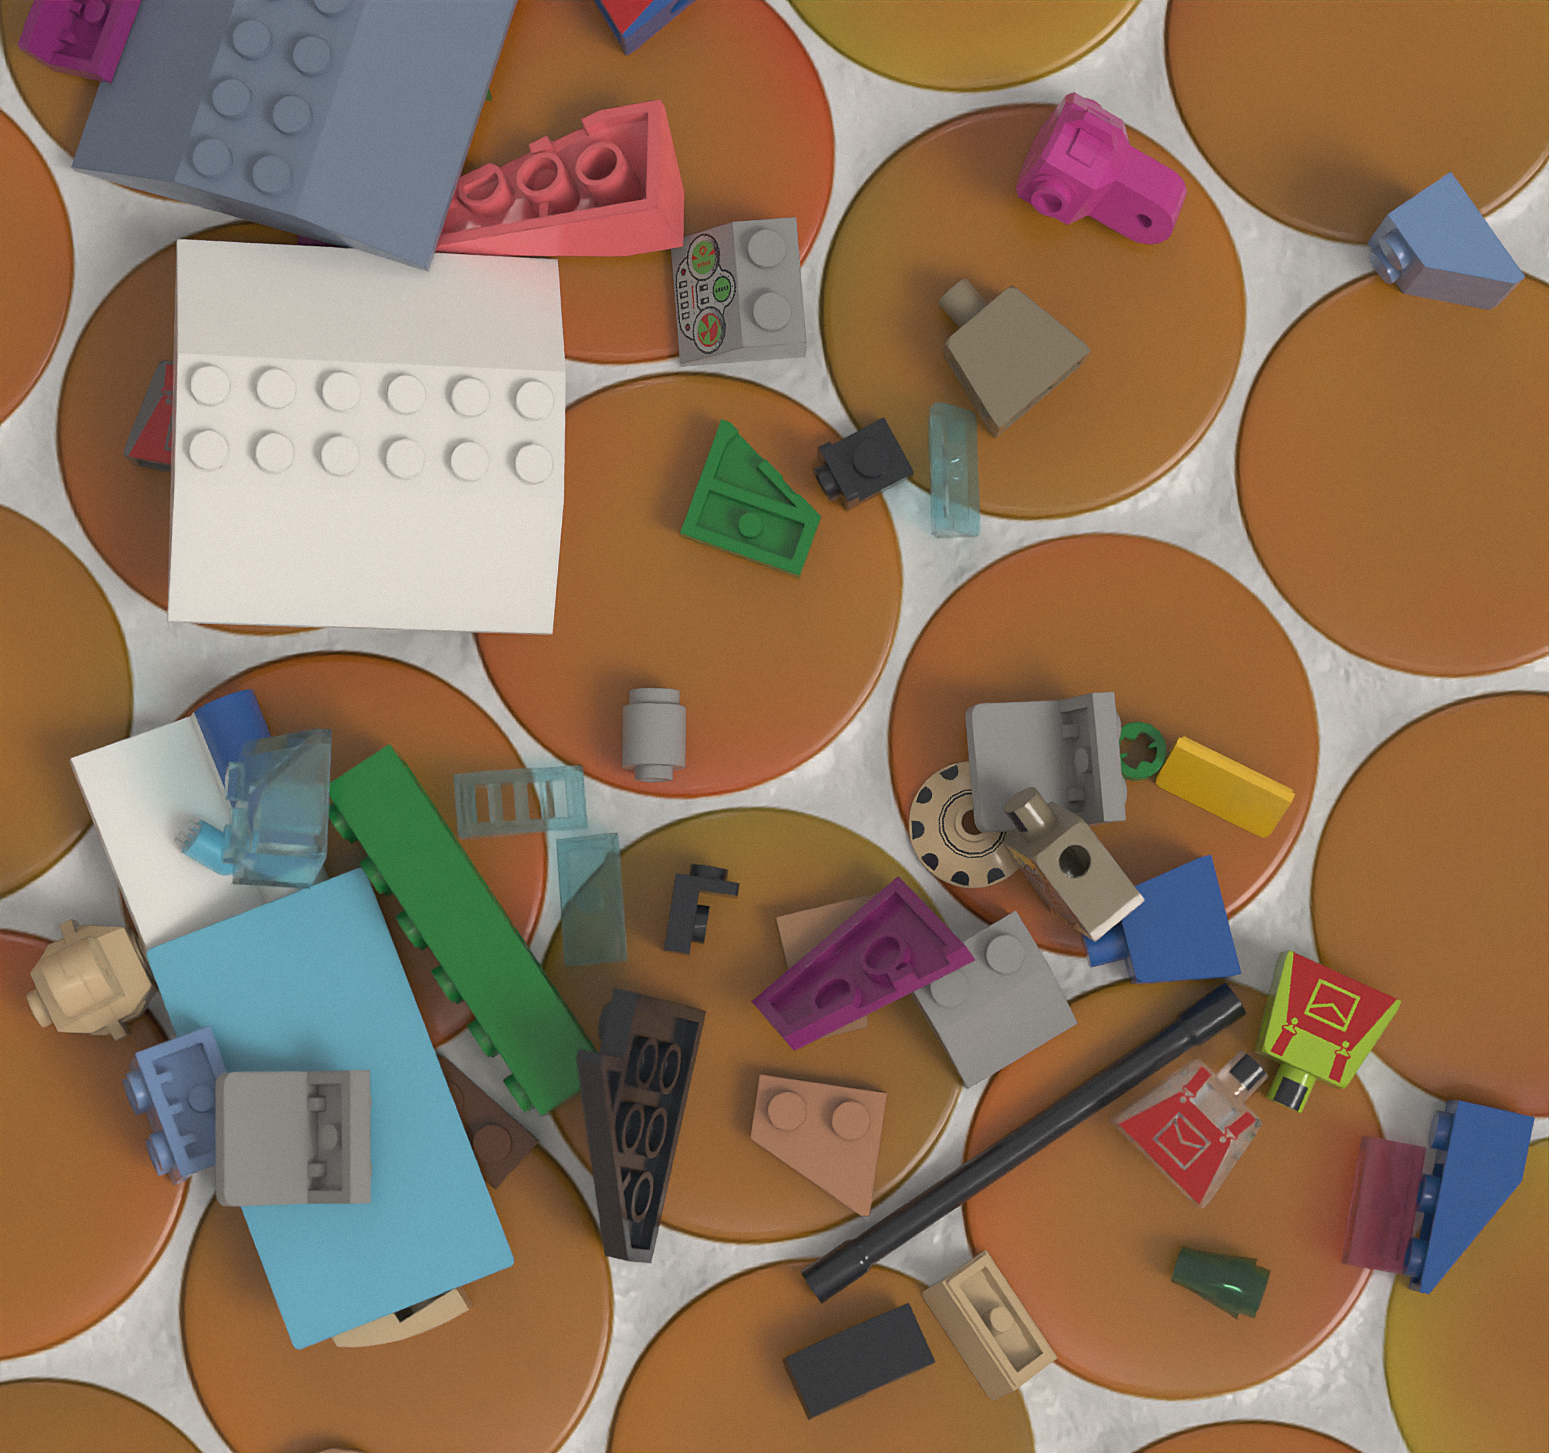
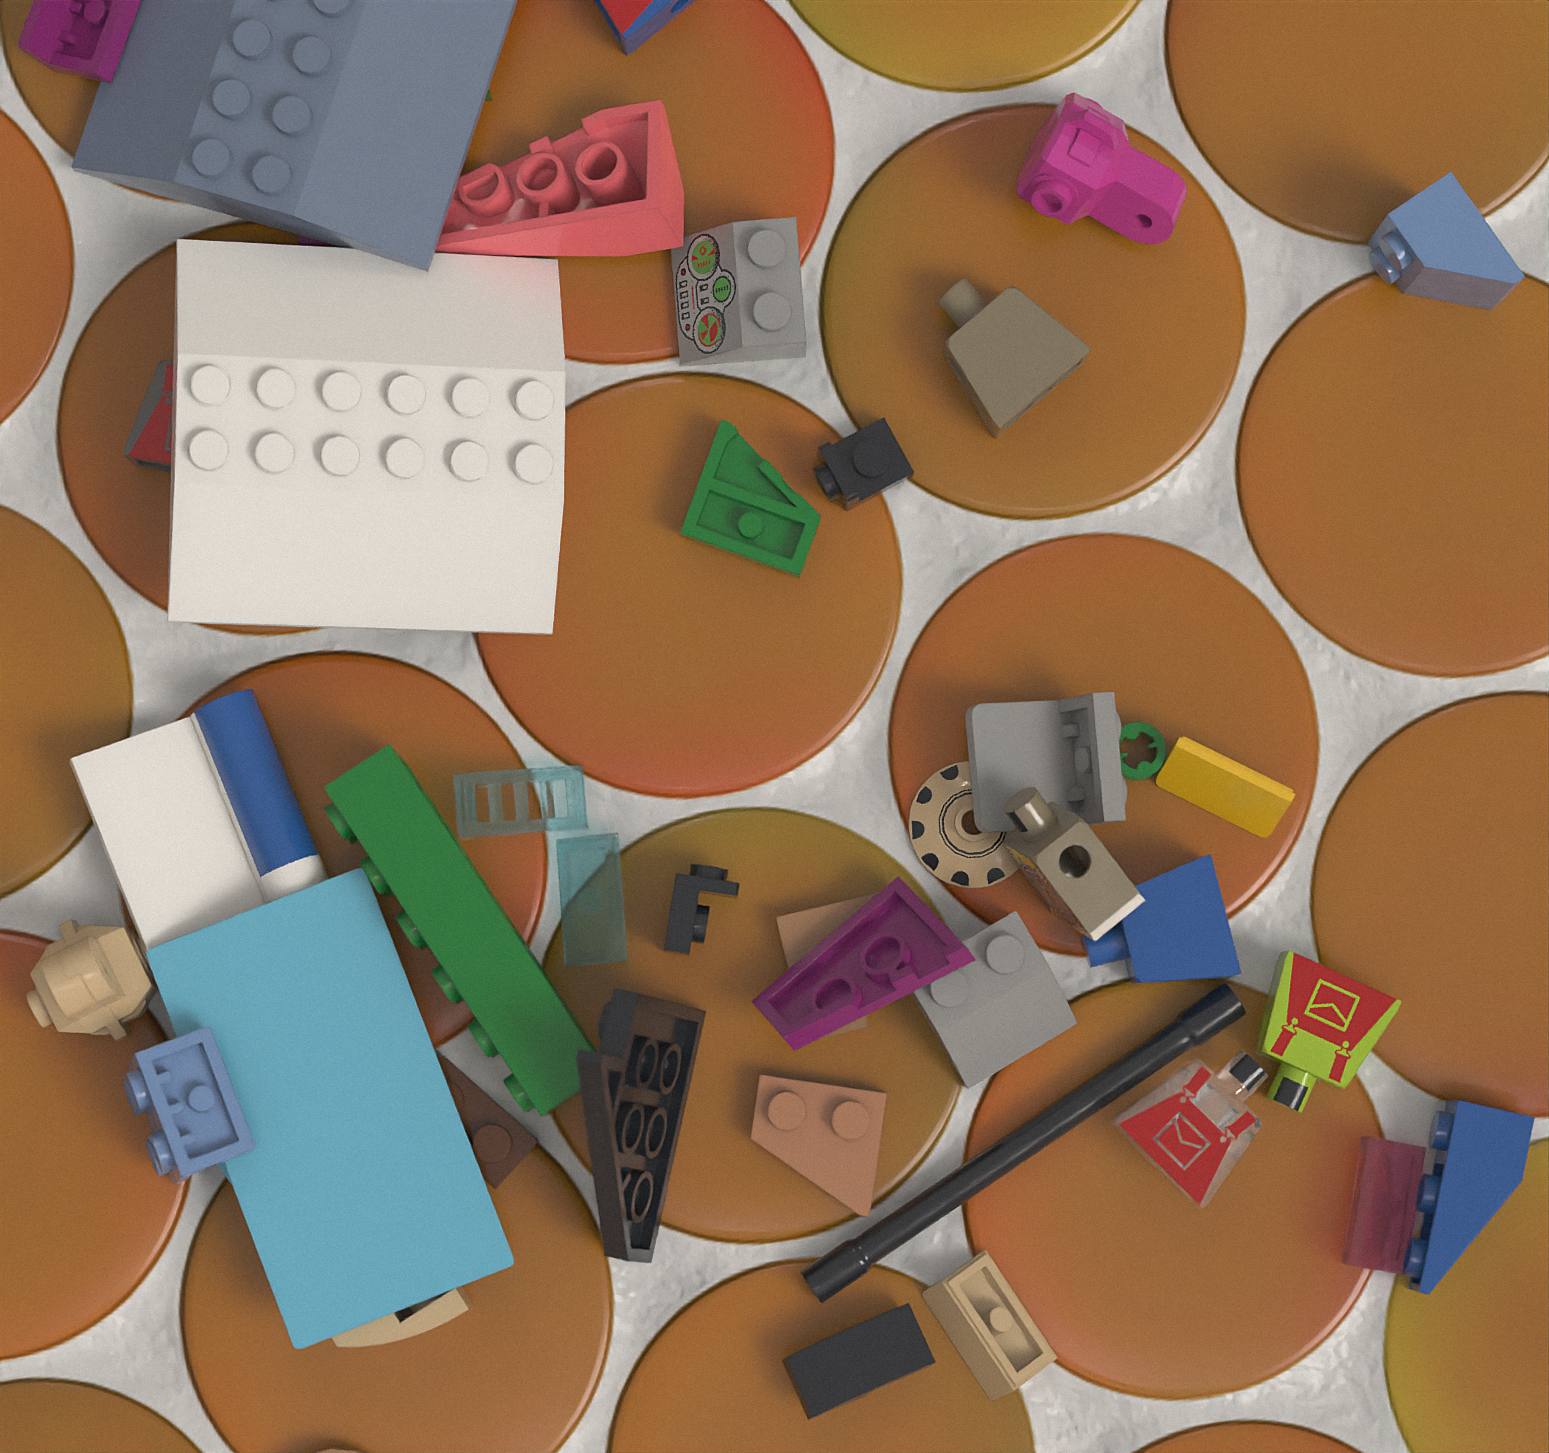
(204, 846): medium azure piece -> none
(280, 810): clear light blue slope -> none
(293, 1138): light grey bracket -> none
(654, 734): light grey brick -> none
(953, 472): clear light blue slope -> none
(1224, 1280): clear green cone -> none

